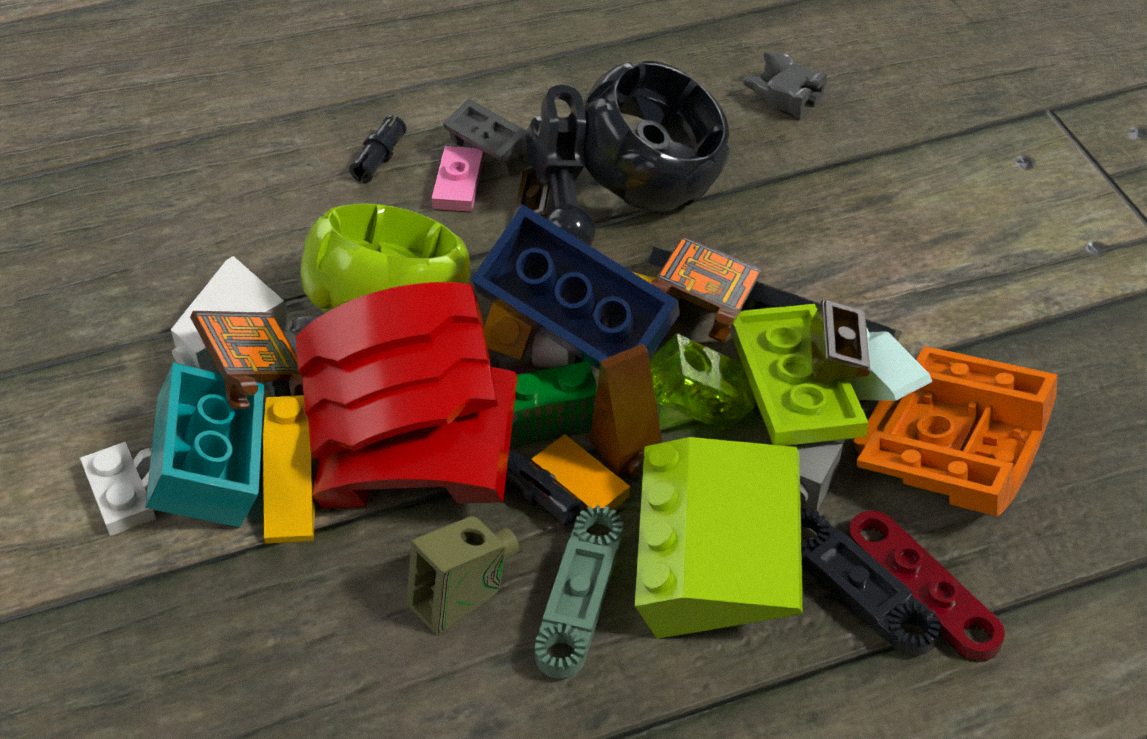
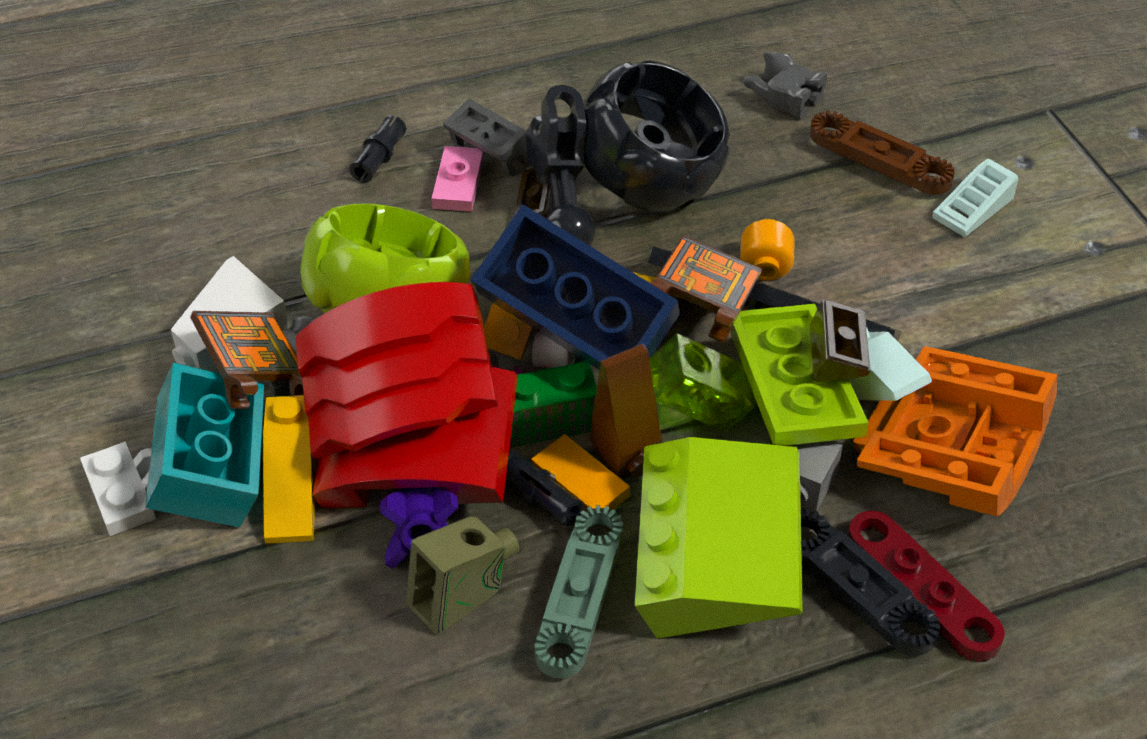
(415, 514): none -> dark purple brick
(769, 247): none -> light orange head
(882, 152): none -> reddish brown plate
(986, 178): none -> light aqua slope

